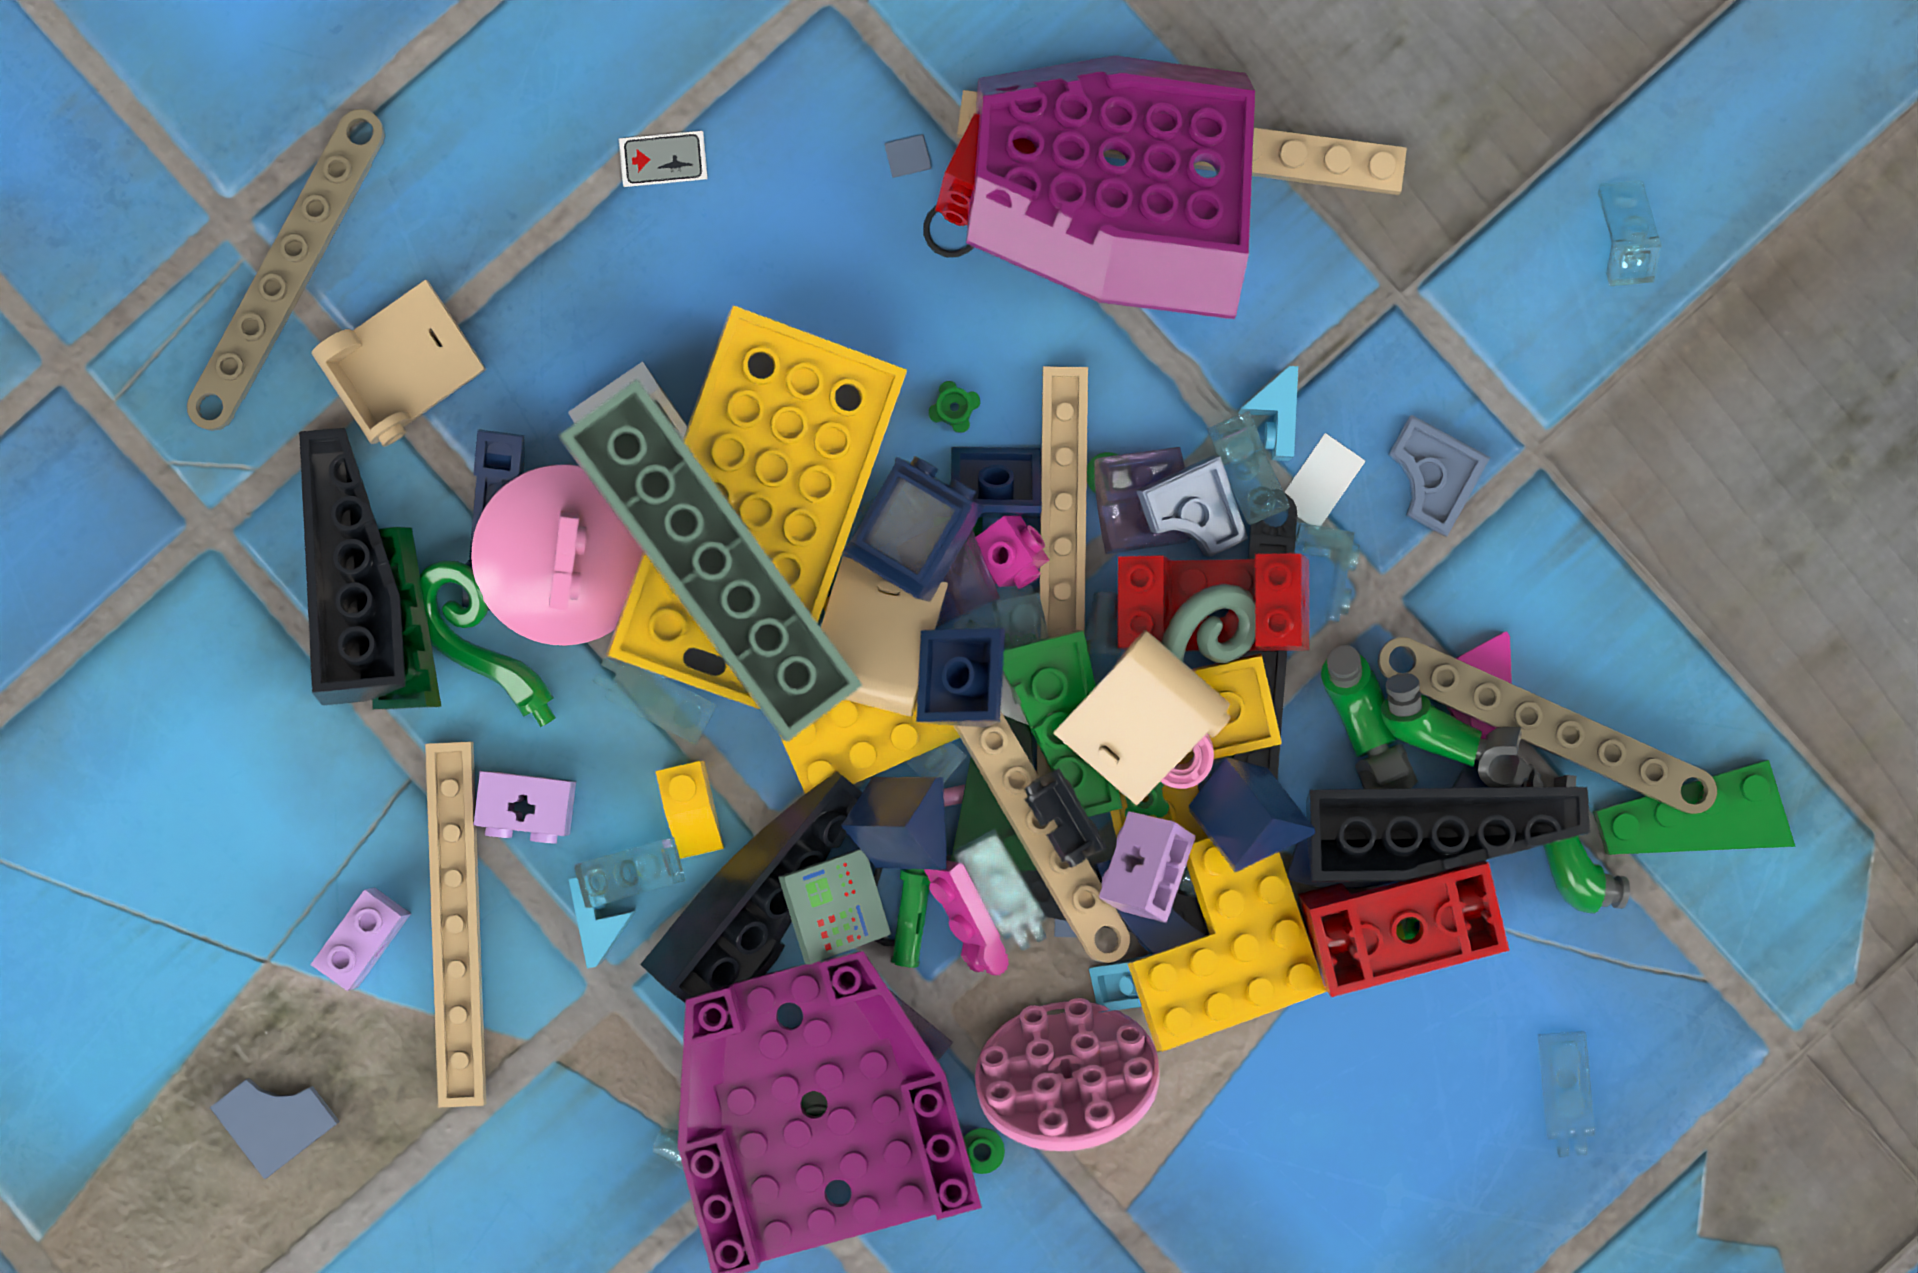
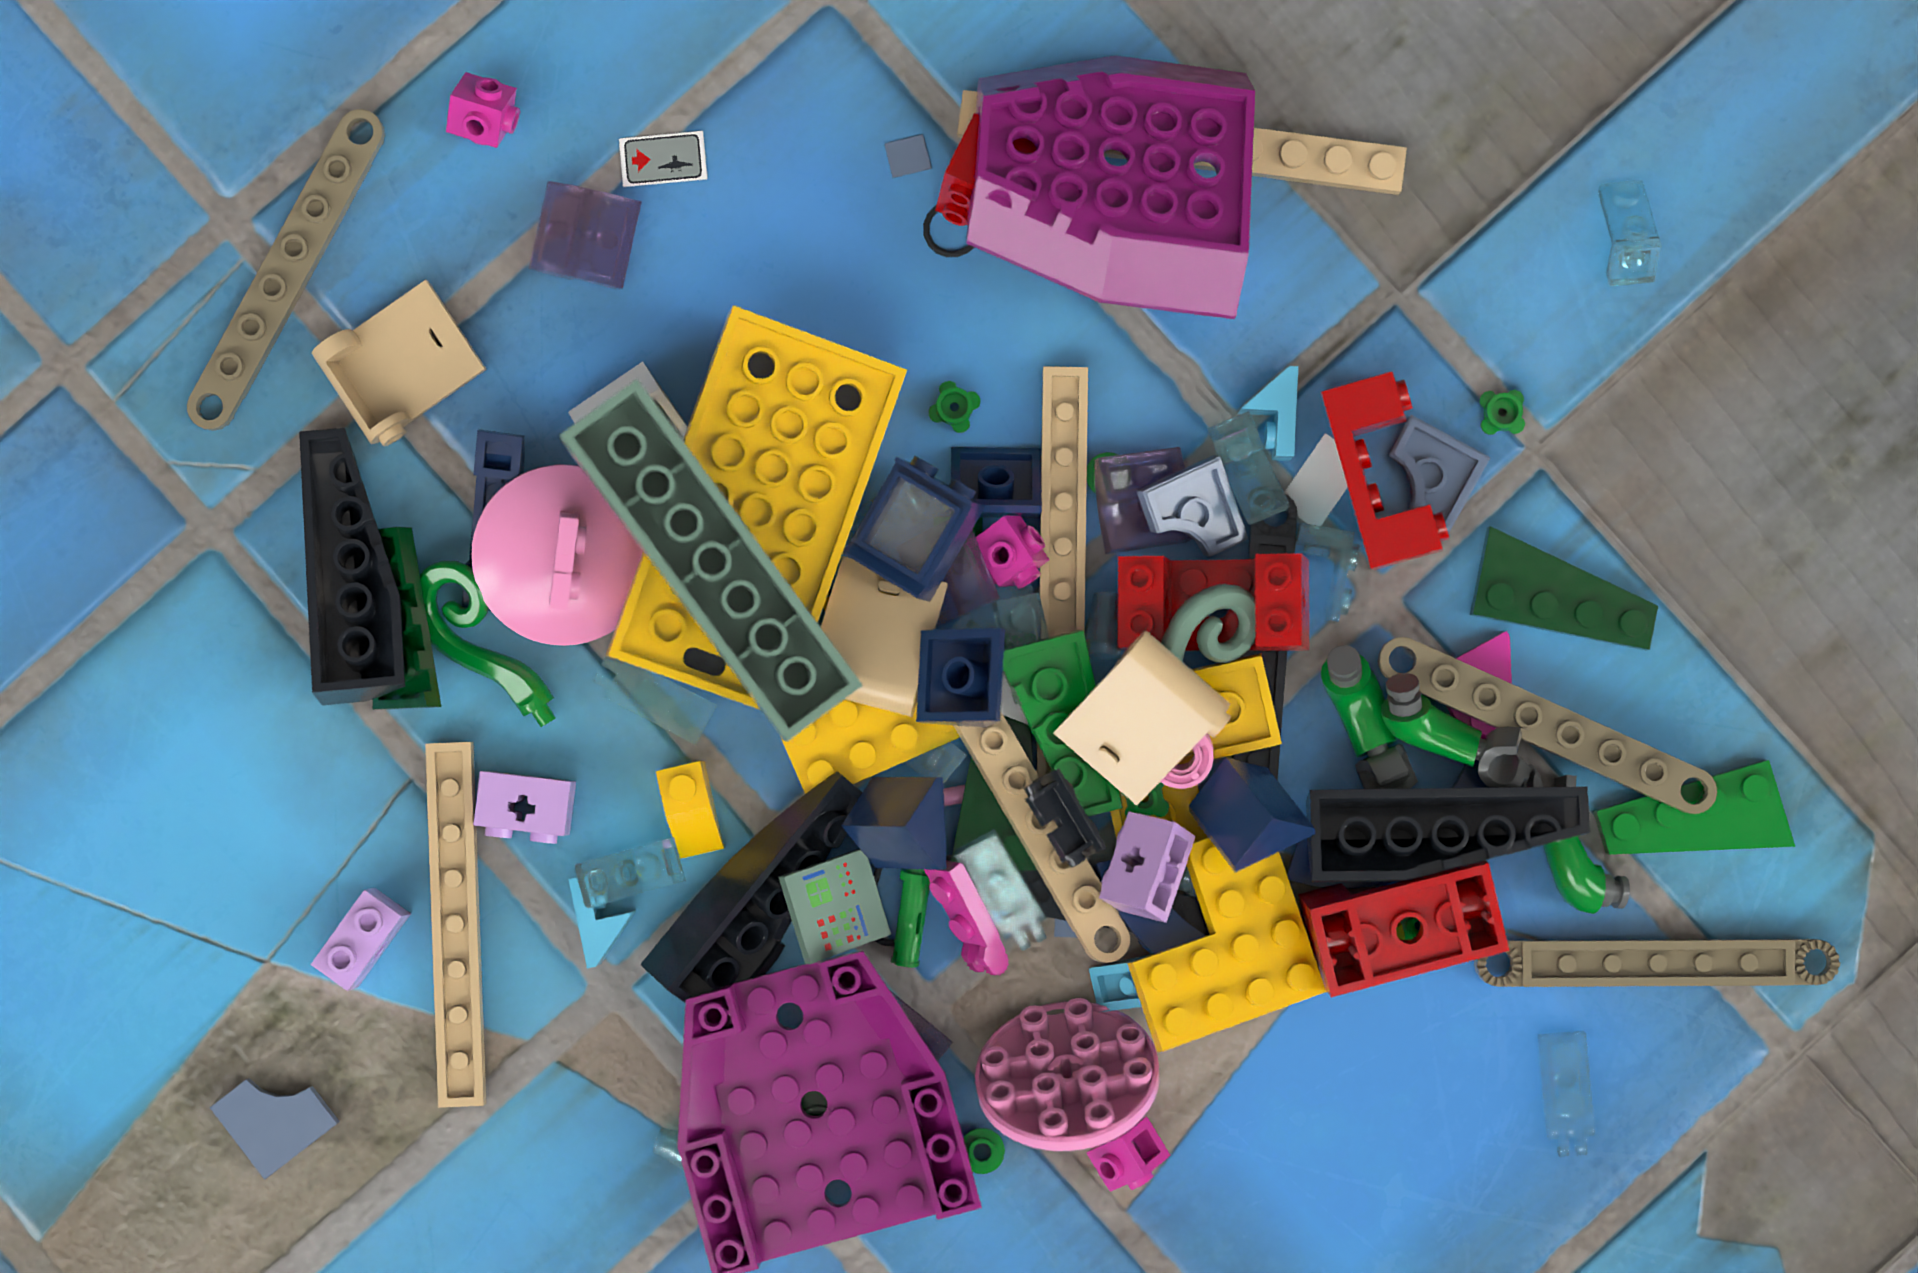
(482, 110): none -> dark pink brick
(585, 235): none -> clear purple slope
(1129, 1157): none -> dark pink brick
(1363, 409): none -> red plate
(1509, 401): none -> green plate
(1548, 594): none -> dark green wing
(1661, 963): none -> dark tan plate

